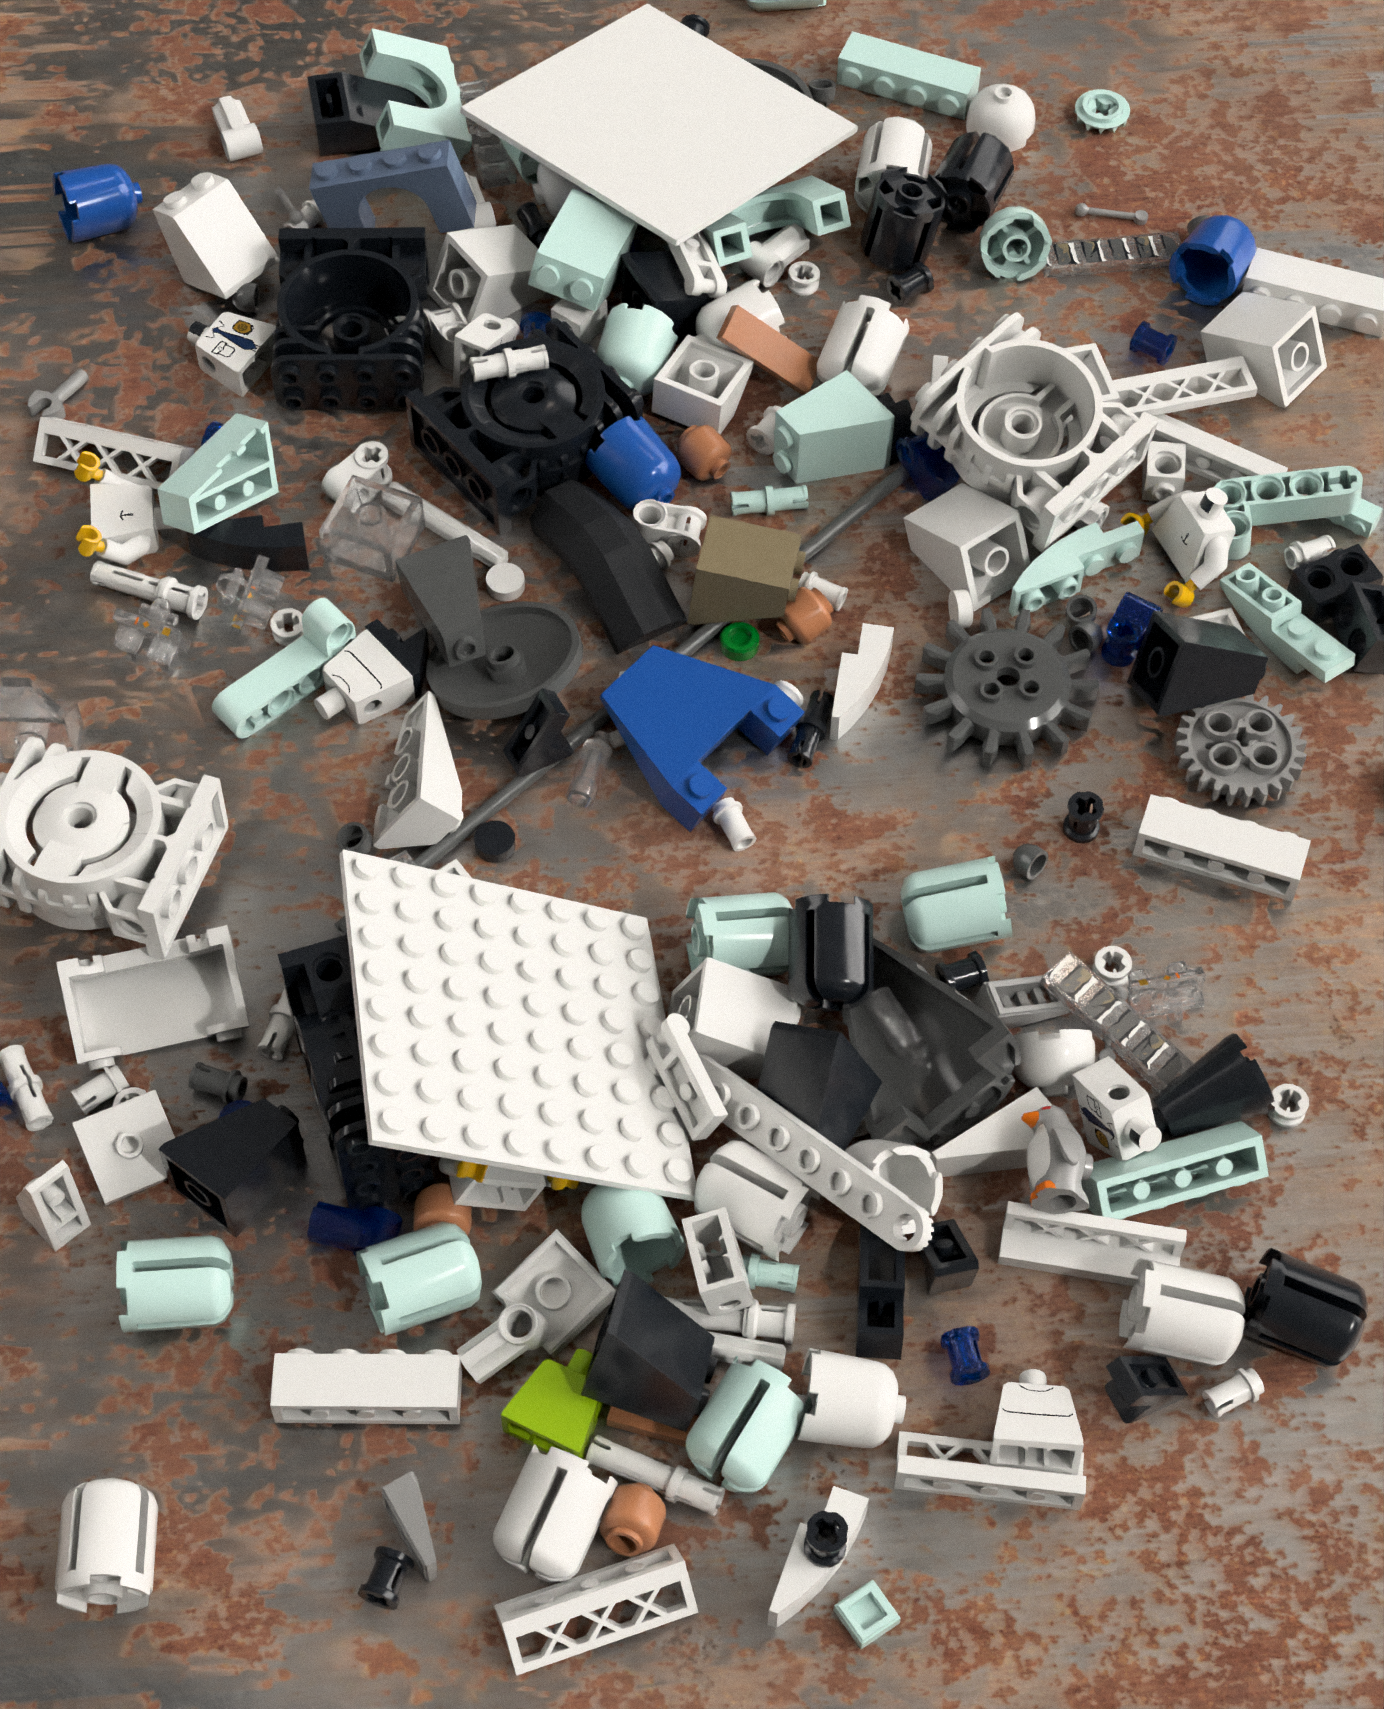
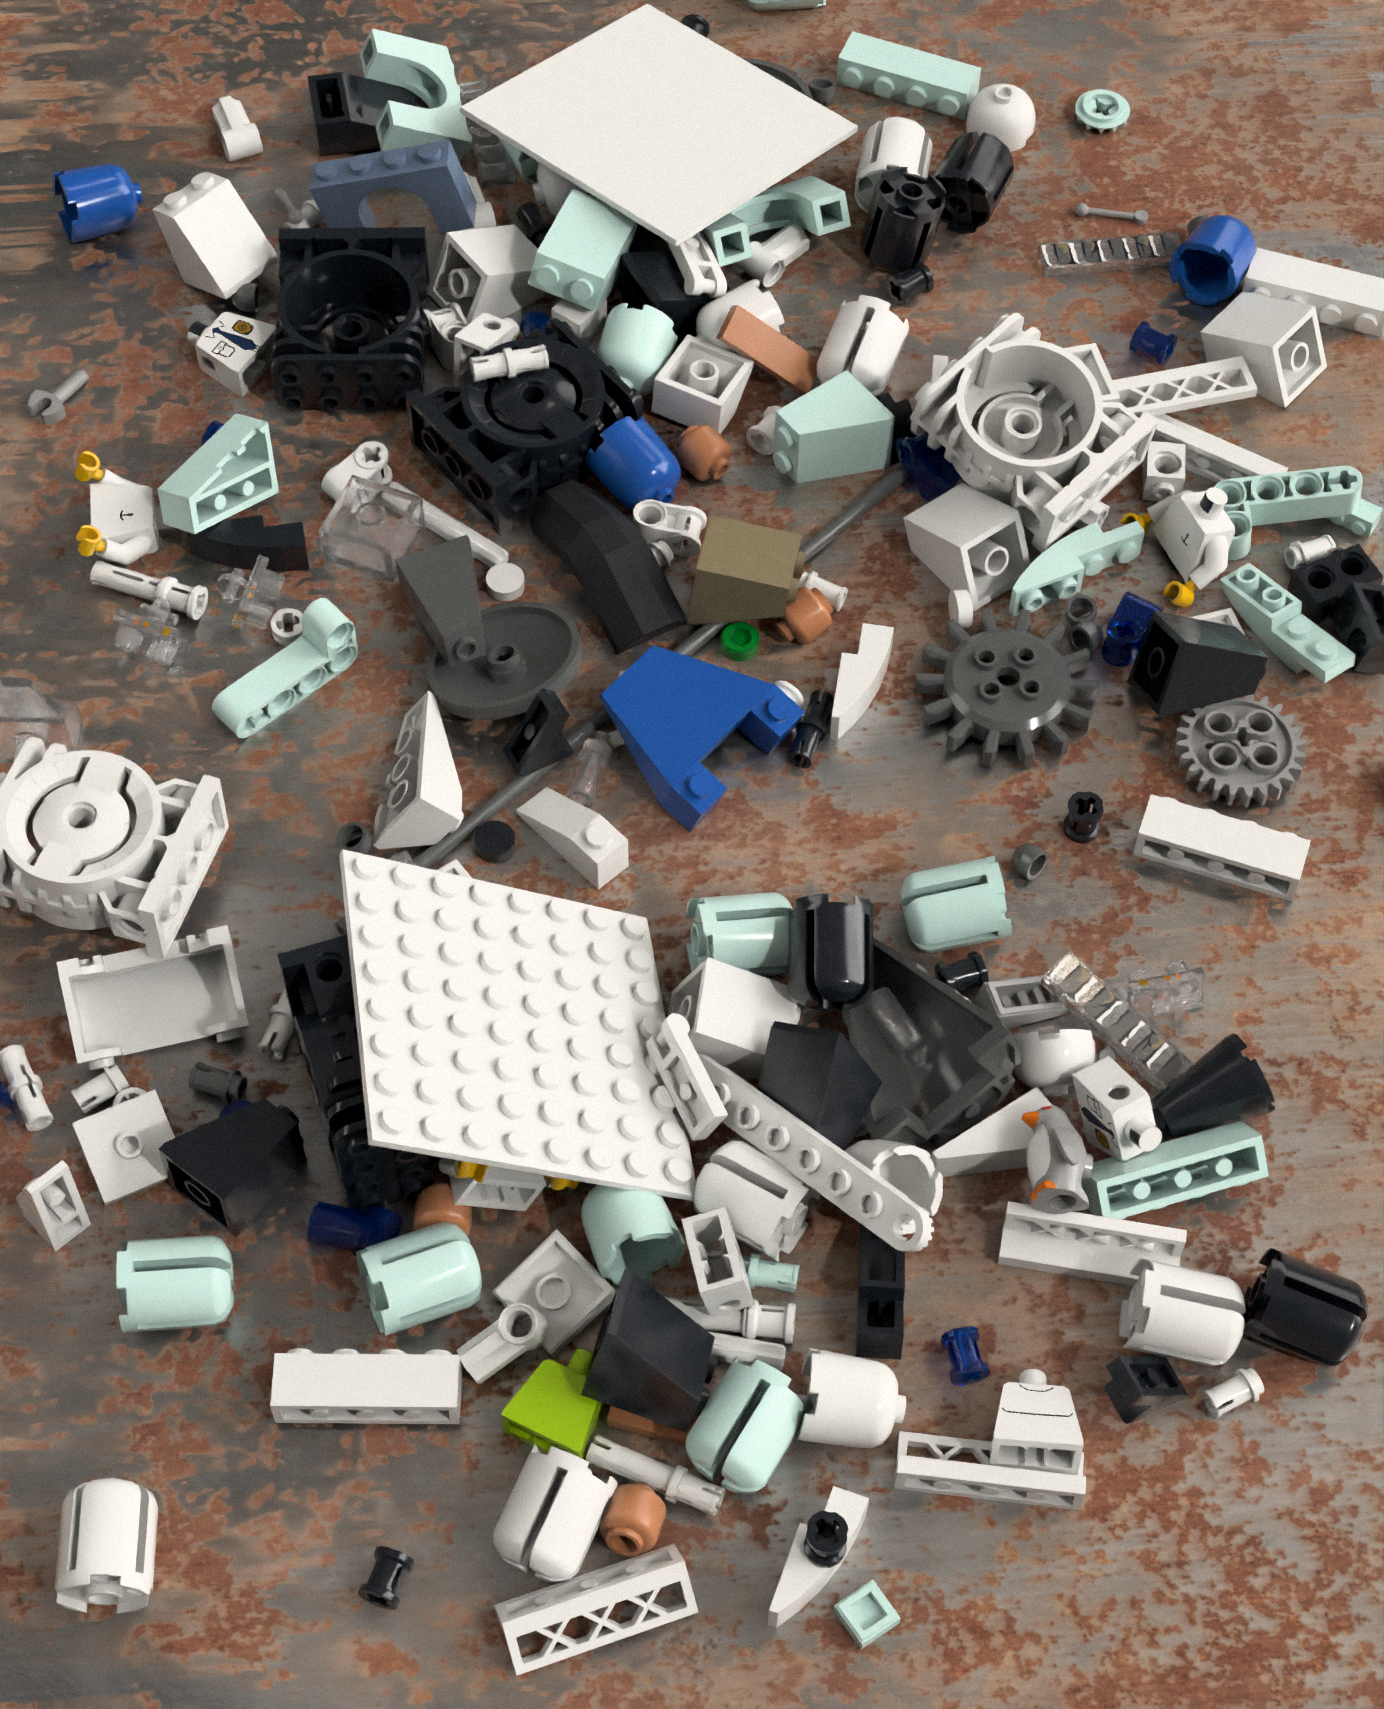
(108, 438): white fence -> none
(364, 681): white torso -> none
(406, 1508): light grey slope -> none
(411, 653): black slope -> none
(577, 835): none -> white slope
(728, 814): white pin -> none
(769, 500): light aqua pin -> none
(800, 286): white bush -> none
(948, 1259): black slope -> none
(1014, 243): light aqua cylinder -> none
(1117, 955): white bush -> none
(1292, 1093): white bush -> none

